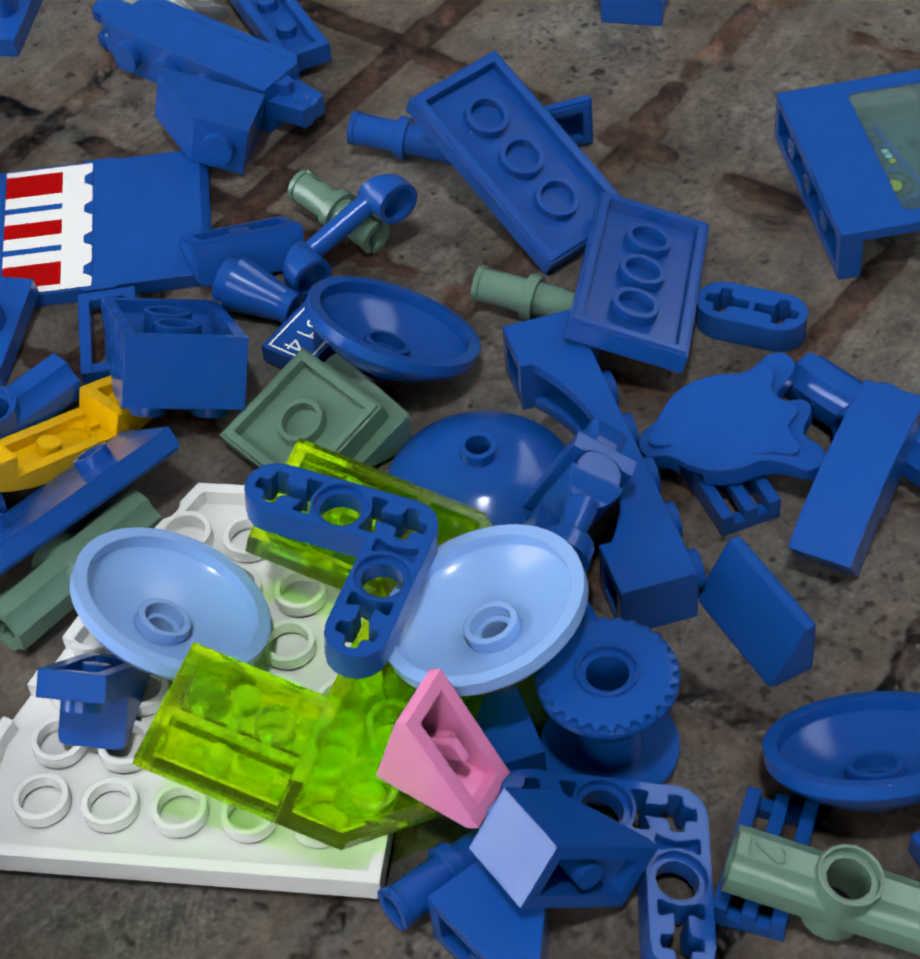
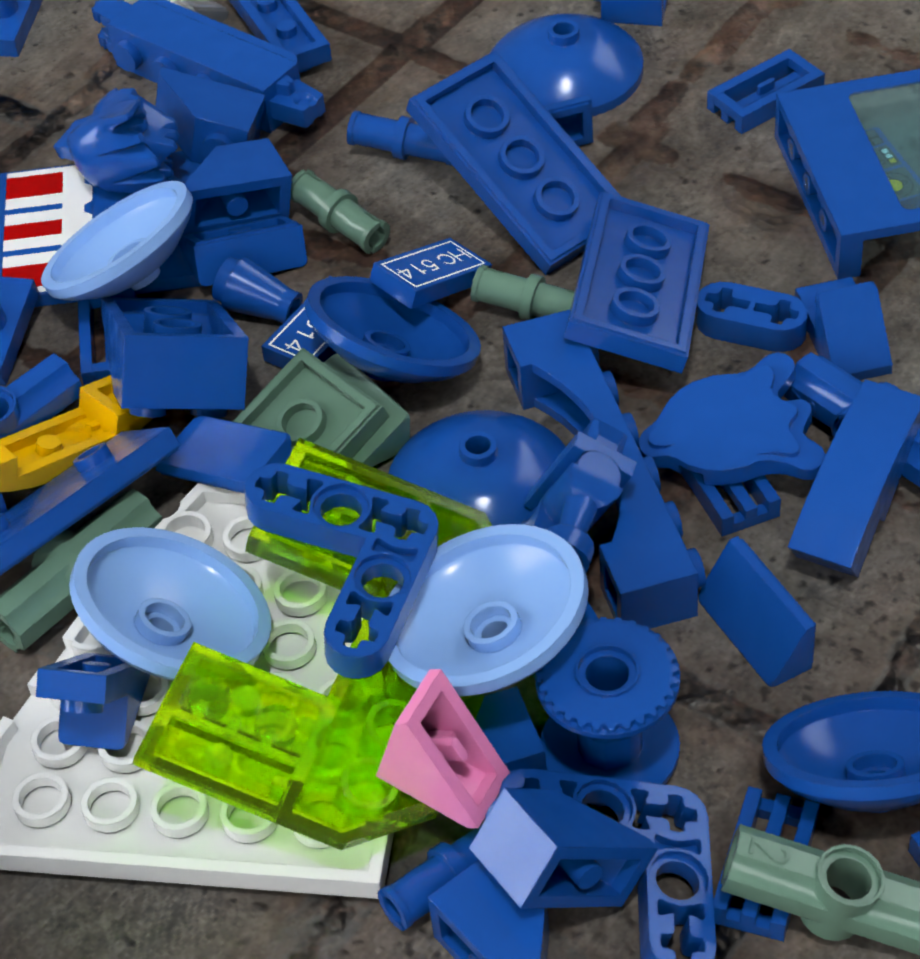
(121, 245): none -> light blue dish
(122, 143): none -> blue piece
(224, 452): none -> blue slope
(238, 186): none -> blue slope
(385, 195): blue bar -> none
(427, 272): none -> blue tile
(573, 58): none -> blue dish
(761, 79): none -> blue tile
(848, 326): none -> blue slope

